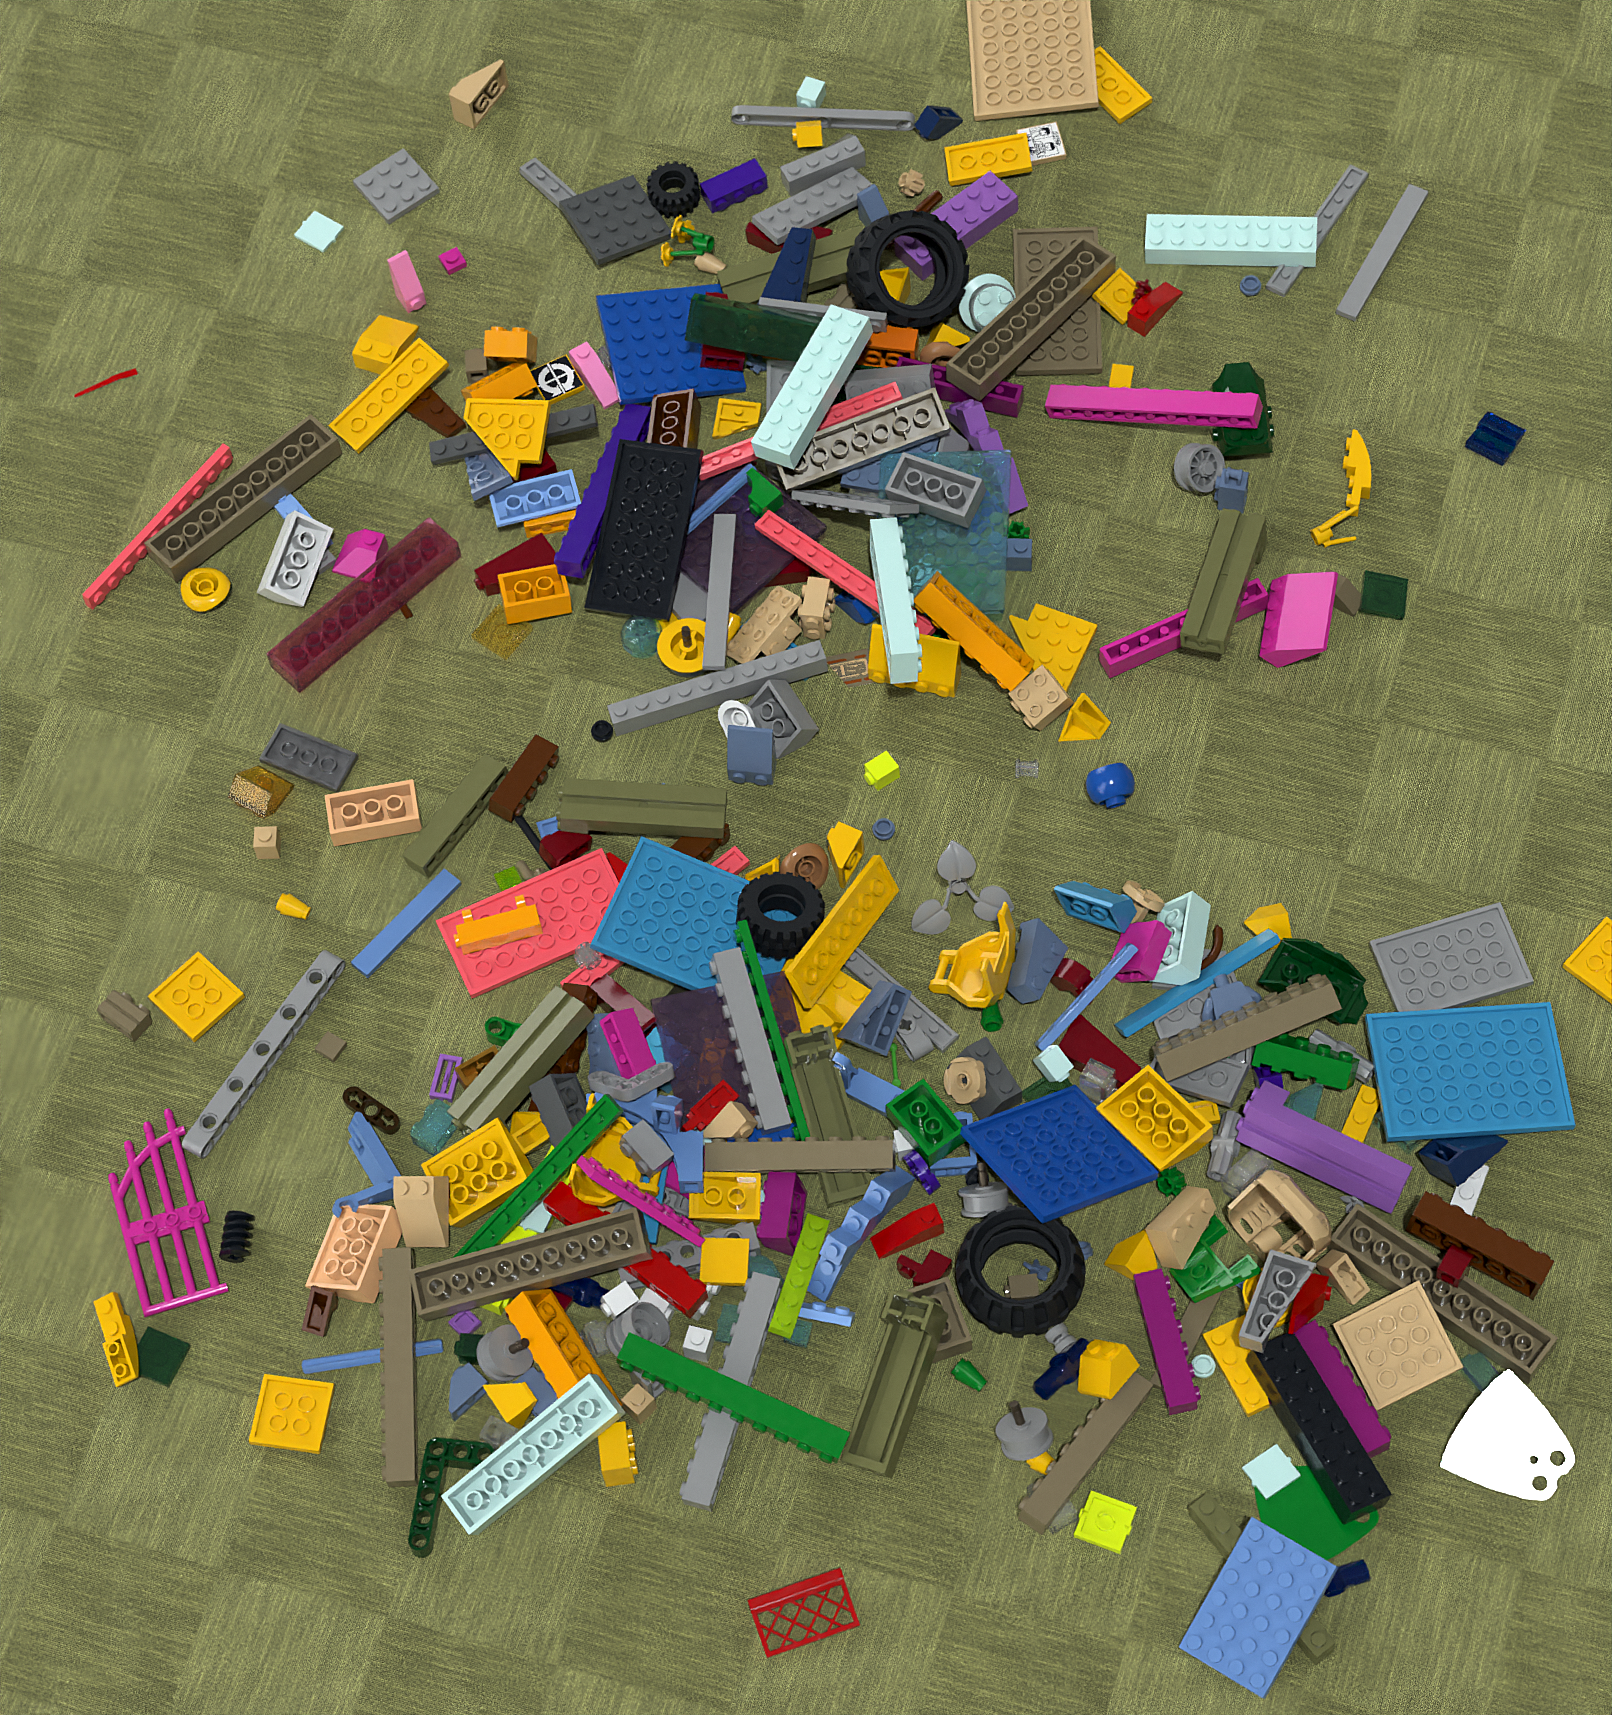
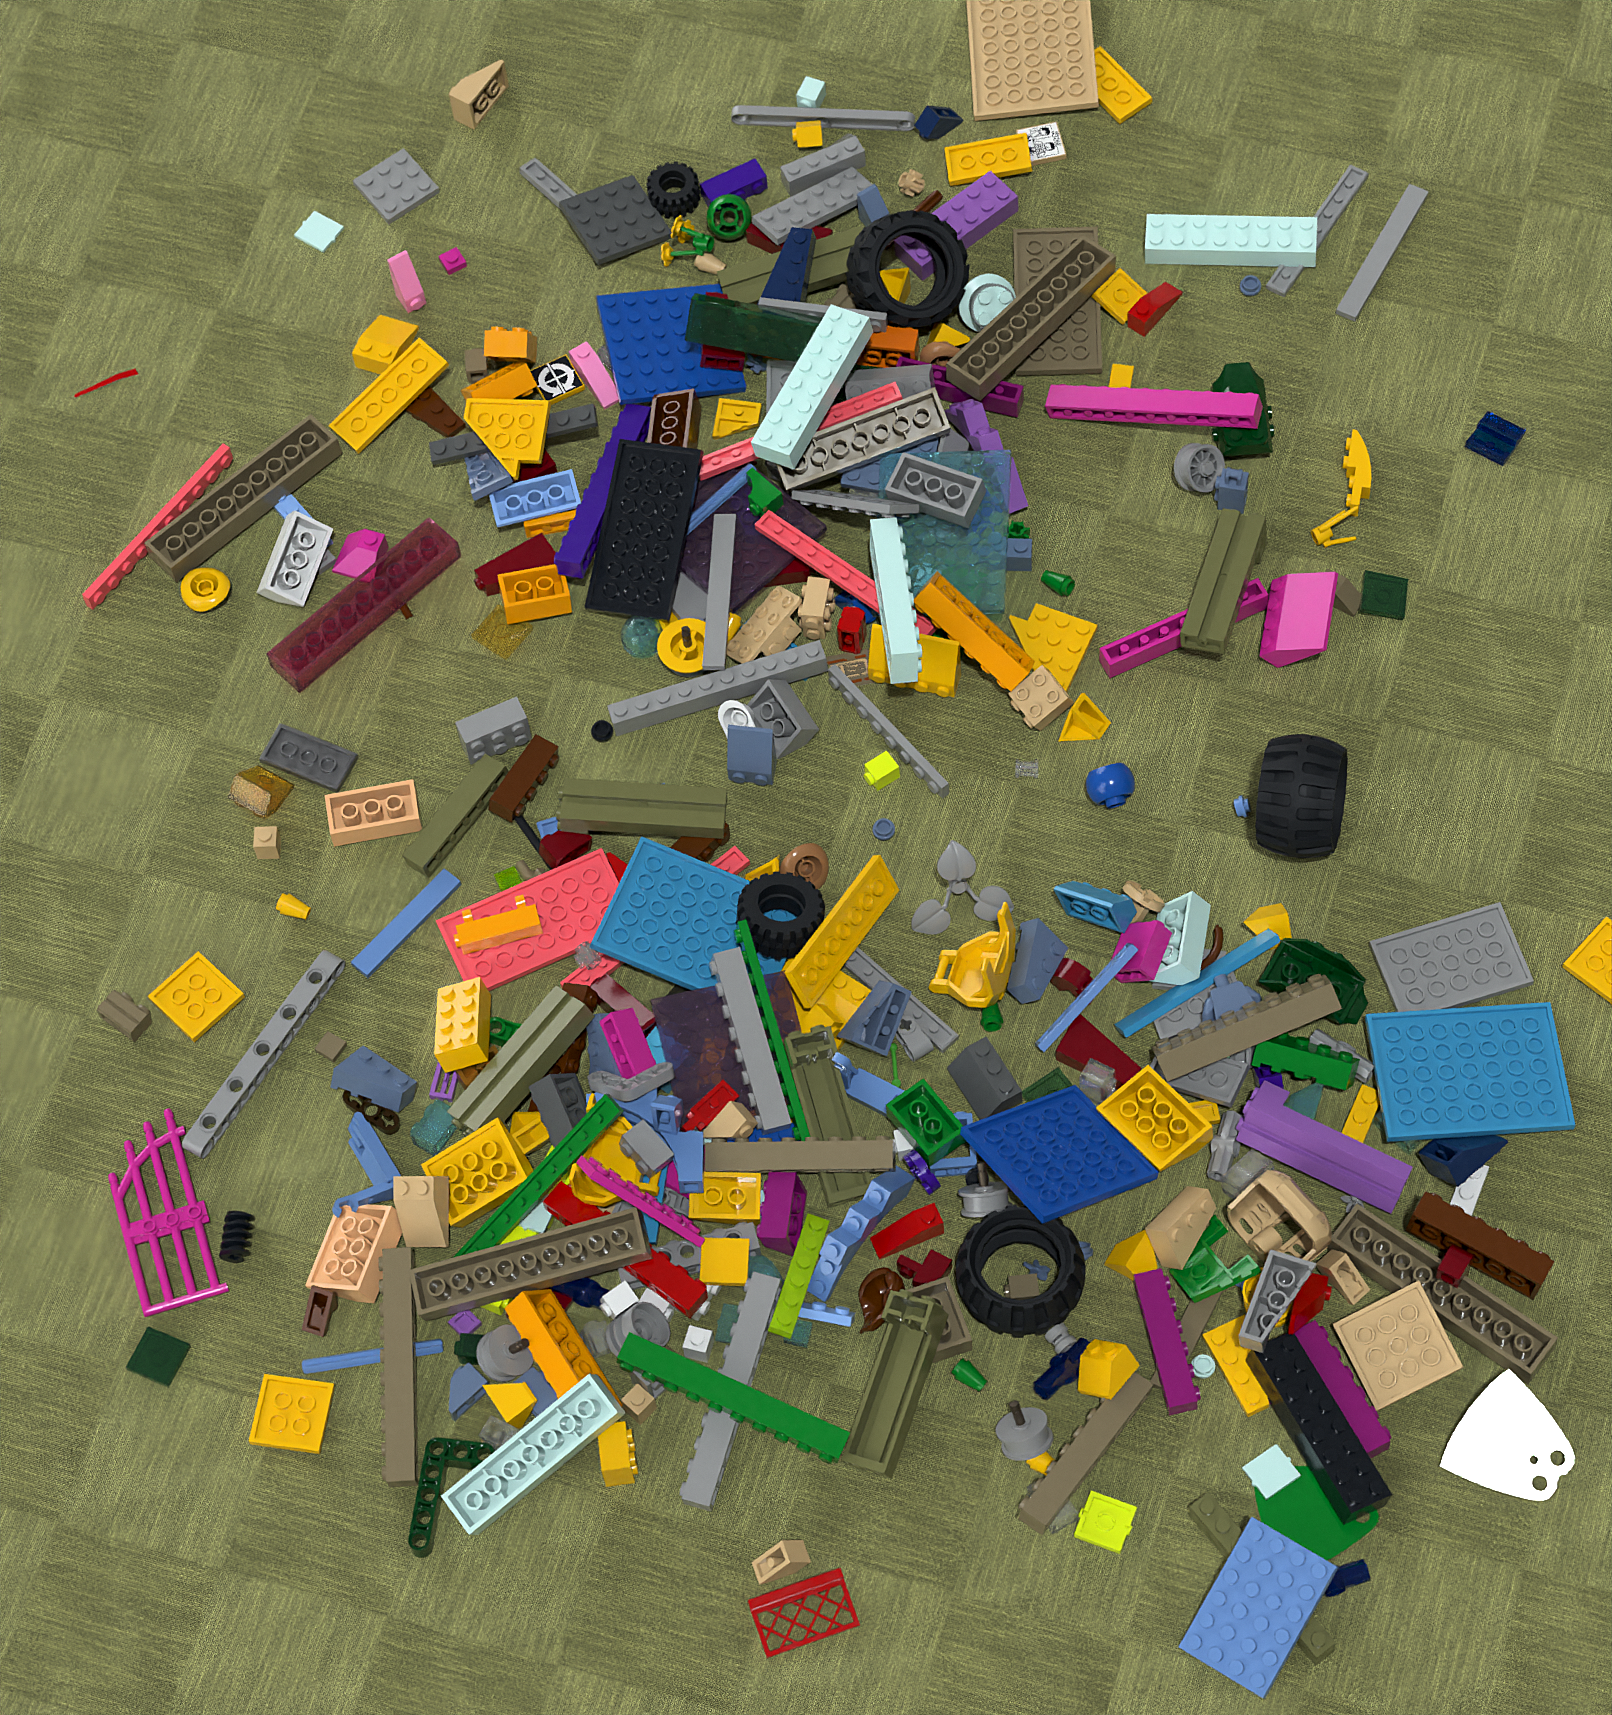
(119, 1337): yellow slope -> none
(374, 1078): none -> sand blue wedge
(462, 1024): none -> yellow brick
(493, 730): none -> light grey brick
(717, 204): none -> green wheel
(781, 1561): none -> tan slope
(845, 851): yellow slope -> none
(852, 630): none -> red brick
(874, 1295): none -> reddish brown piece
(891, 735): none -> light grey plate
(976, 1080): tan plate -> none
(1053, 1064): light aqua brick -> none
(1058, 582): none -> green cone
(1141, 290): dark red hair -> none
(1171, 1181): green gear -> none
(1242, 806): none -> medium blue plate
(1301, 796): none -> black tyre
(1479, 1370): clear light blue piece -> none

